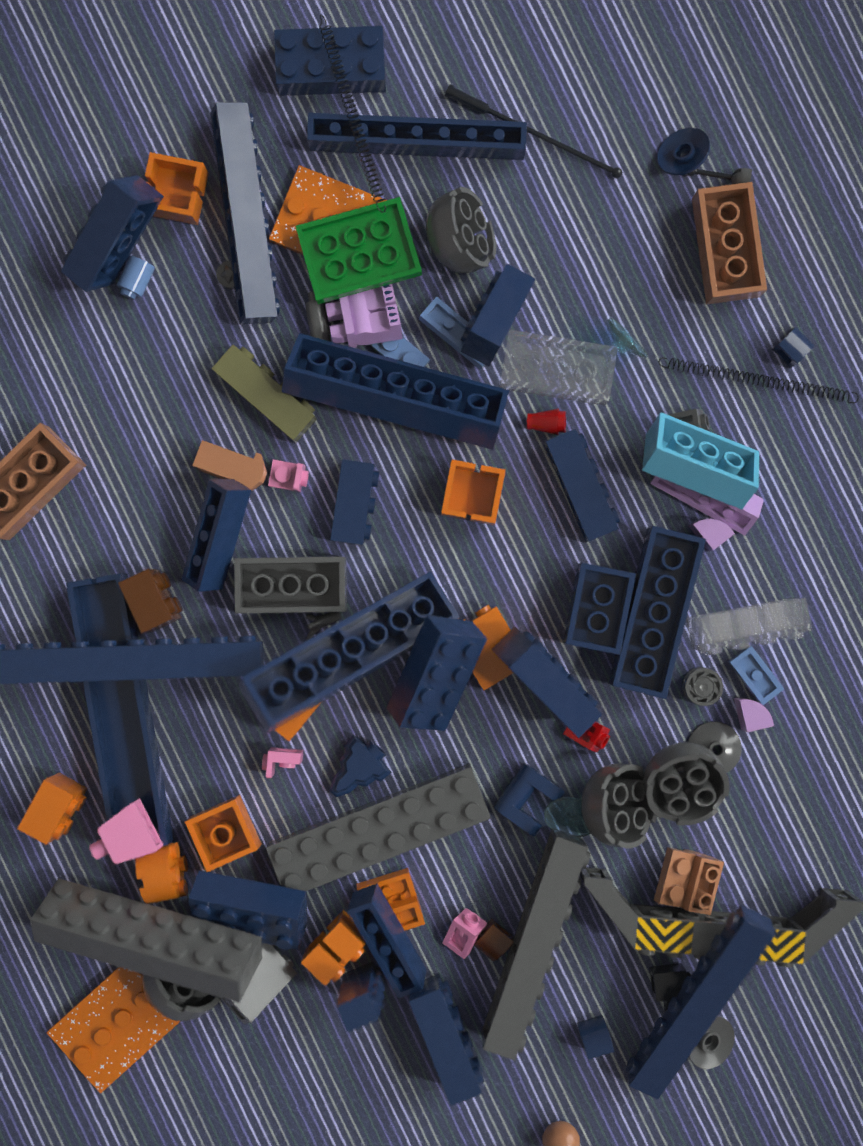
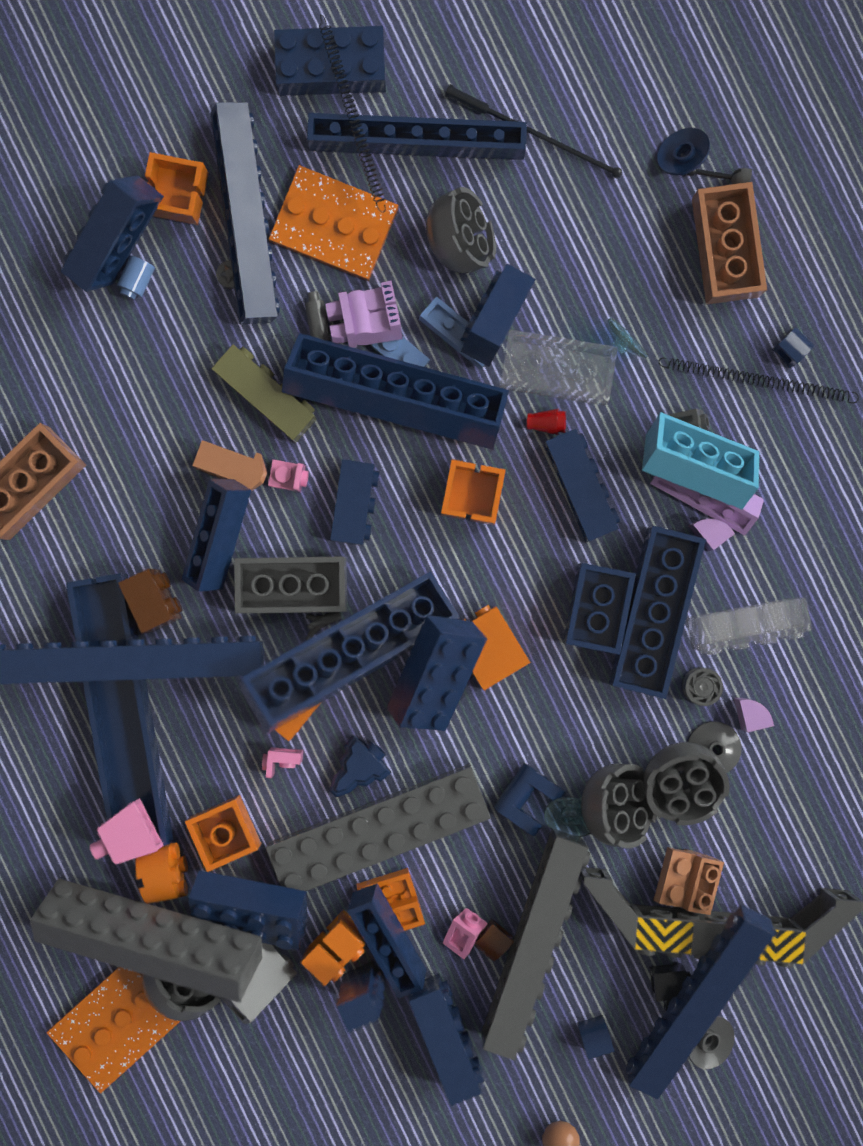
(52, 808): orange brick -> none
(358, 250): green plate -> none
(548, 680): dark blue brick -> none
(593, 739): red bracket -> none
(756, 675): medium blue plate -> none

